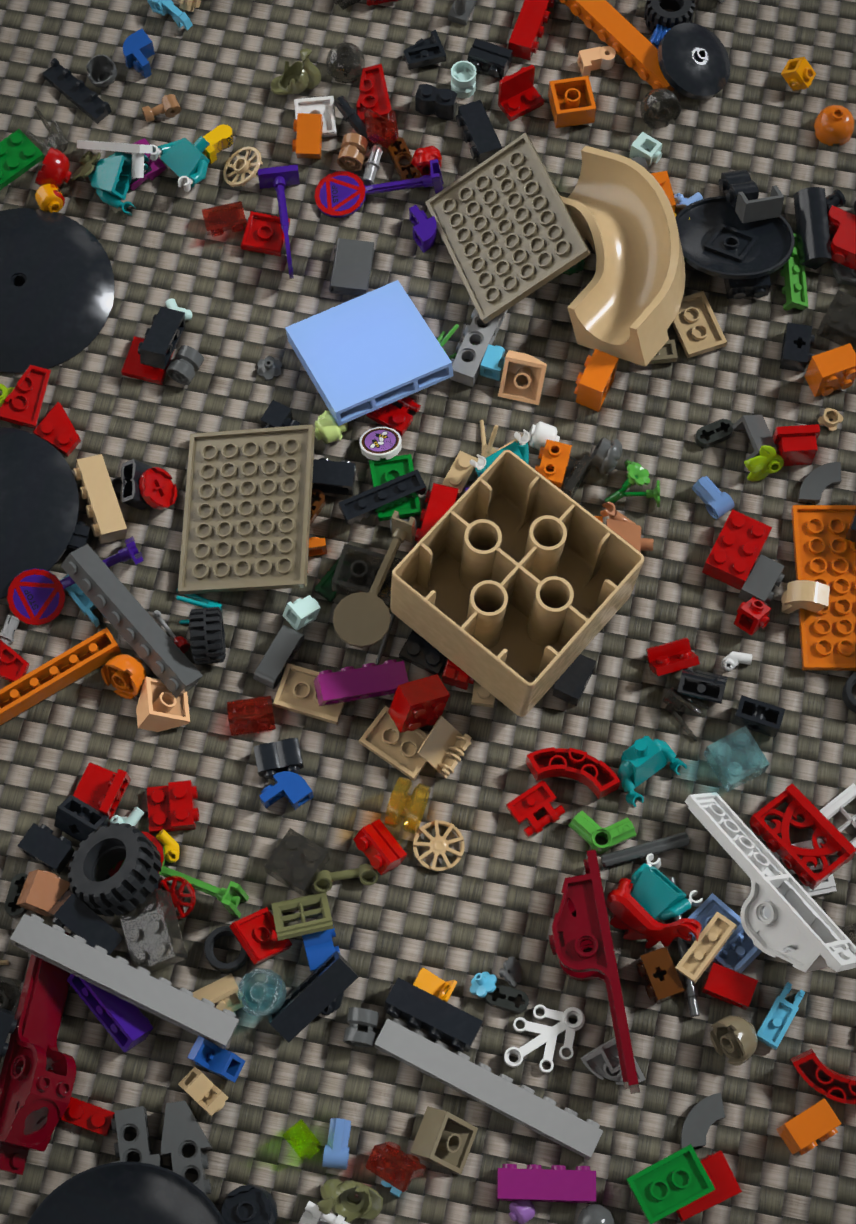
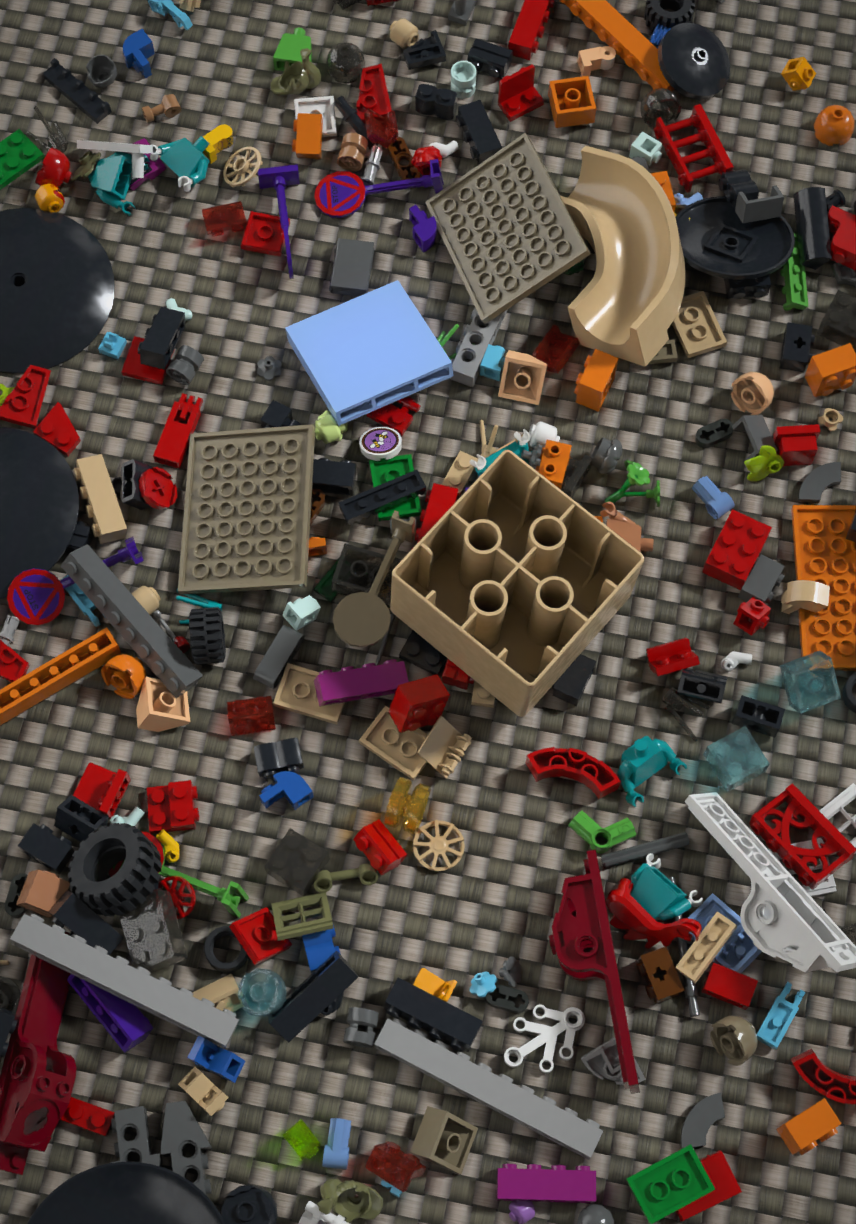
(112, 345): none -> medium azure tile
(147, 598): none -> tan head
(176, 435): none -> red hinge
(290, 48): none -> bright green torso
(404, 33): none -> tan head
(446, 150): none -> white arm
(530, 803): red plate -> none
(533, 456): none -> dark grey plant
(556, 349): none -> clear red bracket
(705, 134): none -> red fence
(752, 392): none -> light nougat cylinder
(810, 681): none -> clear light blue brick

